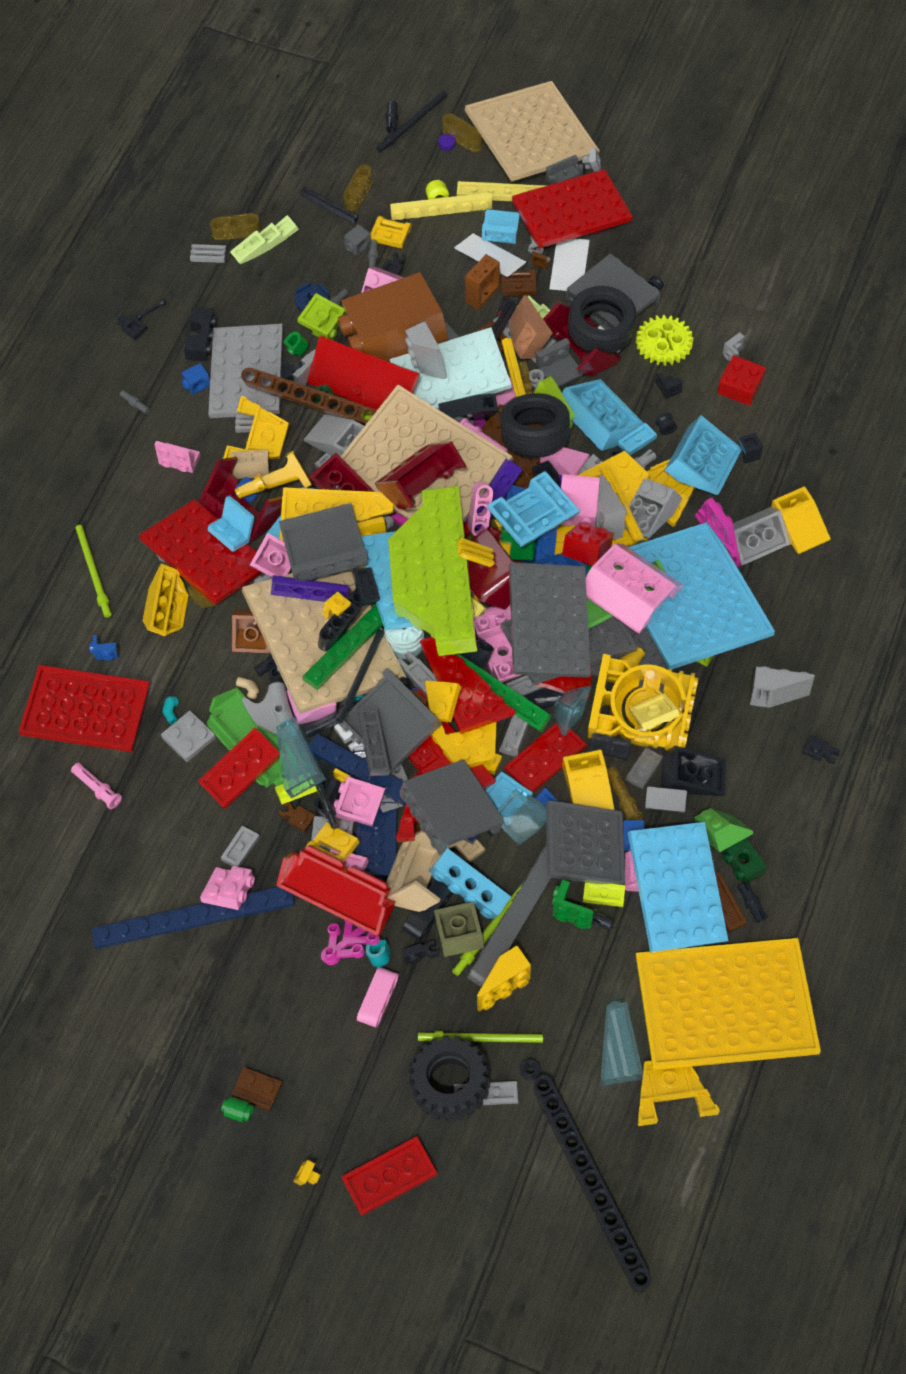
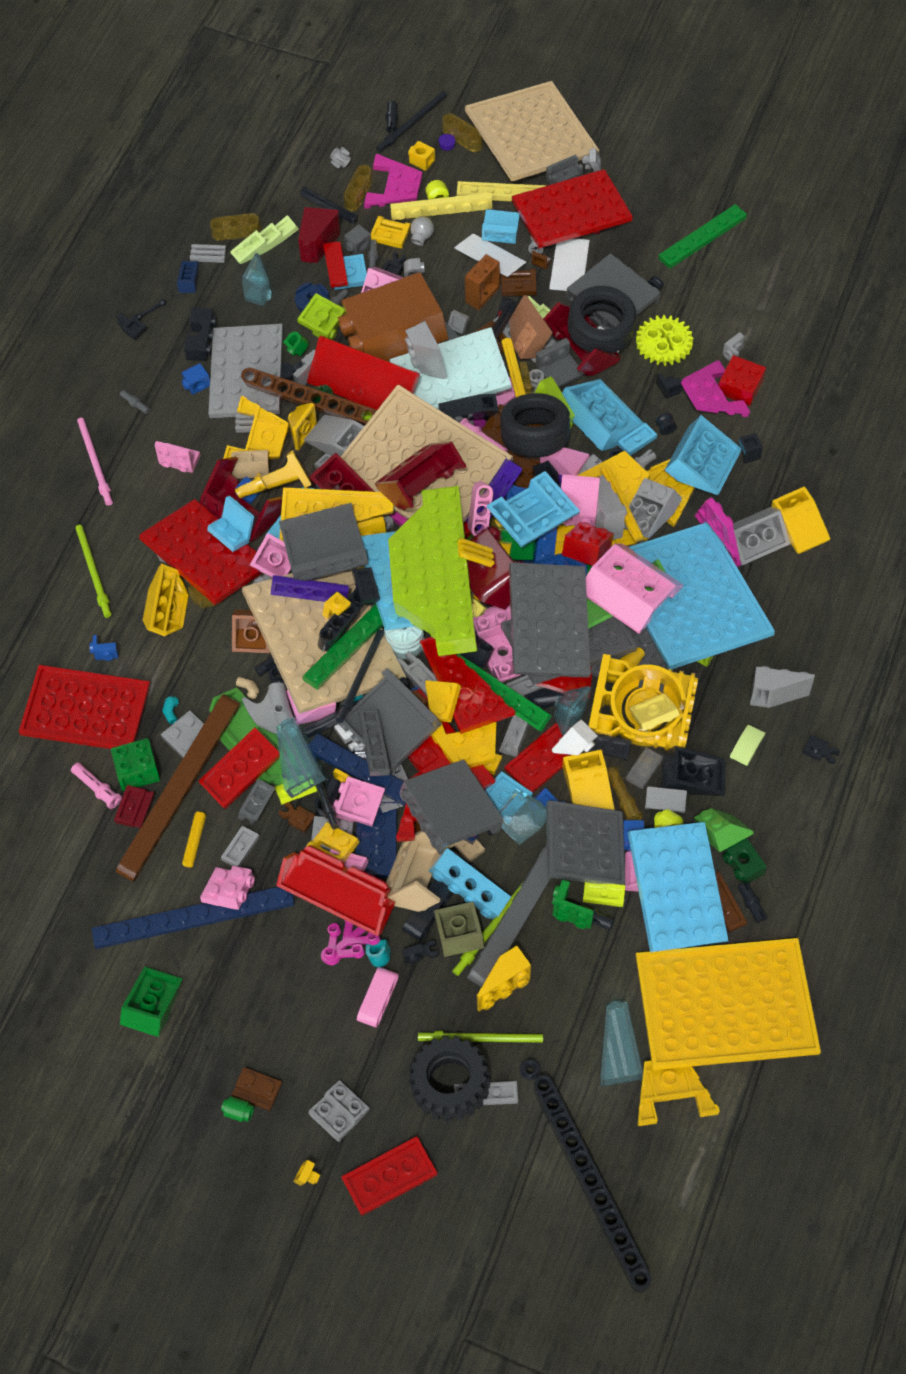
(103, 487): none -> bright pink bar
(134, 807): none -> dark red plate
(135, 764): none -> green bracket
(150, 1001): none -> green slope
(177, 788): none -> reddish brown beam
(188, 276): none -> dark blue slope
(194, 839): none -> yellow axle
(256, 283): none -> clear light blue slope
(256, 801): none -> dark grey hinge
(301, 423): none -> yellow slope
(316, 229): none -> dark red slope
(335, 264): none -> red tile
(338, 1111): none -> light grey slope
(340, 157): none -> light grey gear
(355, 271): none -> medium azure plate
(401, 186): none -> dark pink wing
(413, 266): none -> light grey plate
(421, 155): none -> yellow brick
(421, 230): none -> light grey piece
(458, 321): none -> light grey tile
(576, 740): none -> white slope
(667, 818): none -> neon yellow head
(702, 236): none -> green plate
(707, 394): none -> dark pink wing
(747, 745): none -> yellowish green slope

